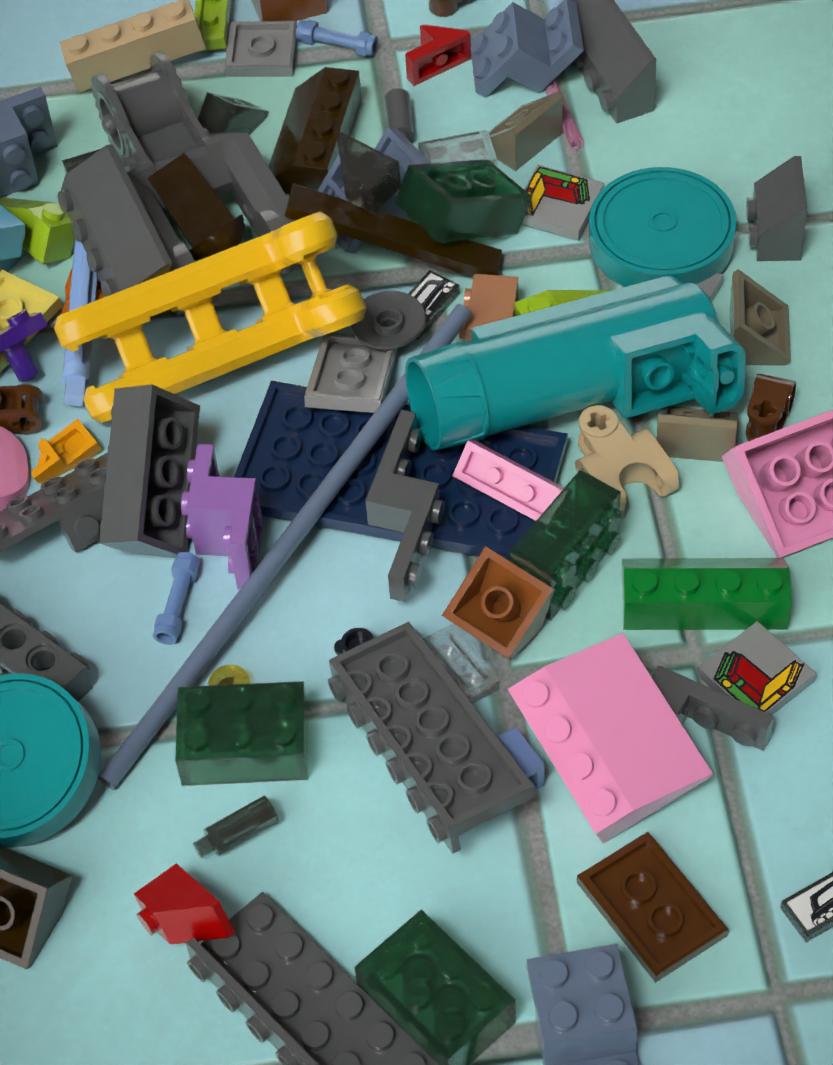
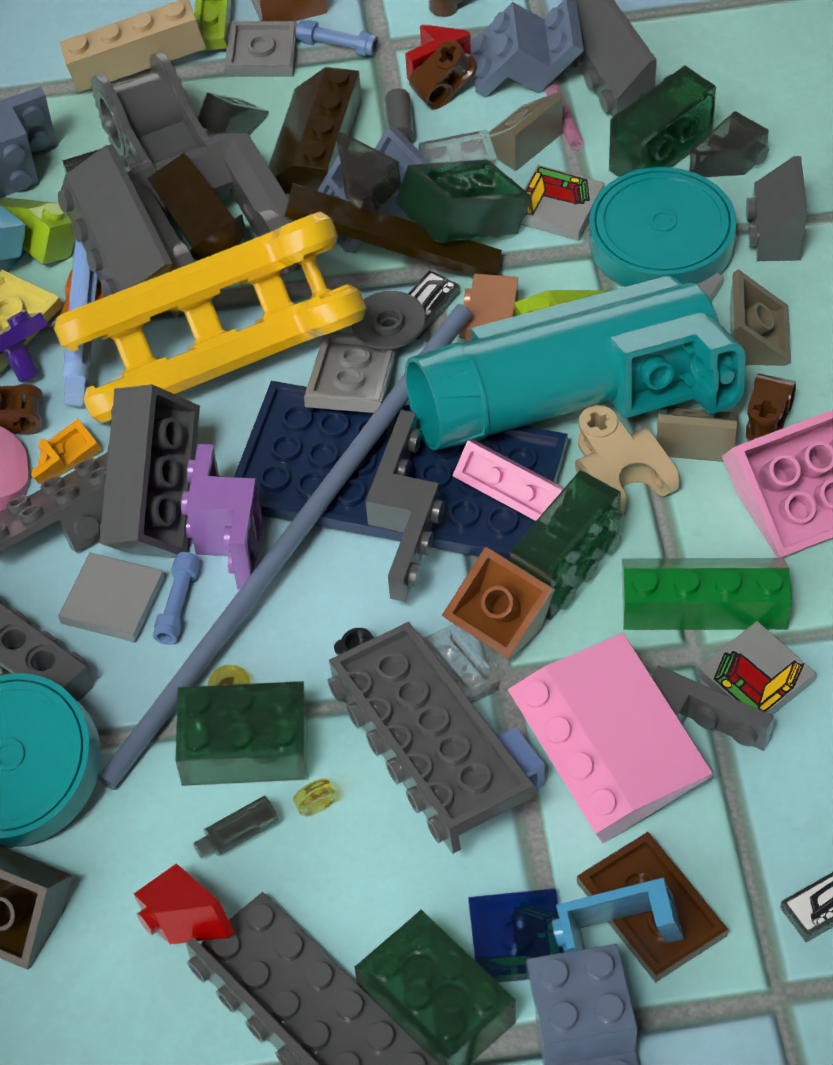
(111, 597): none -> light grey tile
(315, 797): none -> clear yellow tile
(439, 75): none -> reddish brown piece
(511, 930): none -> clear blue tile
(614, 905): none -> dark azure panel
(662, 123): none -> clear green brick
(730, 148): none -> clear smoke slope

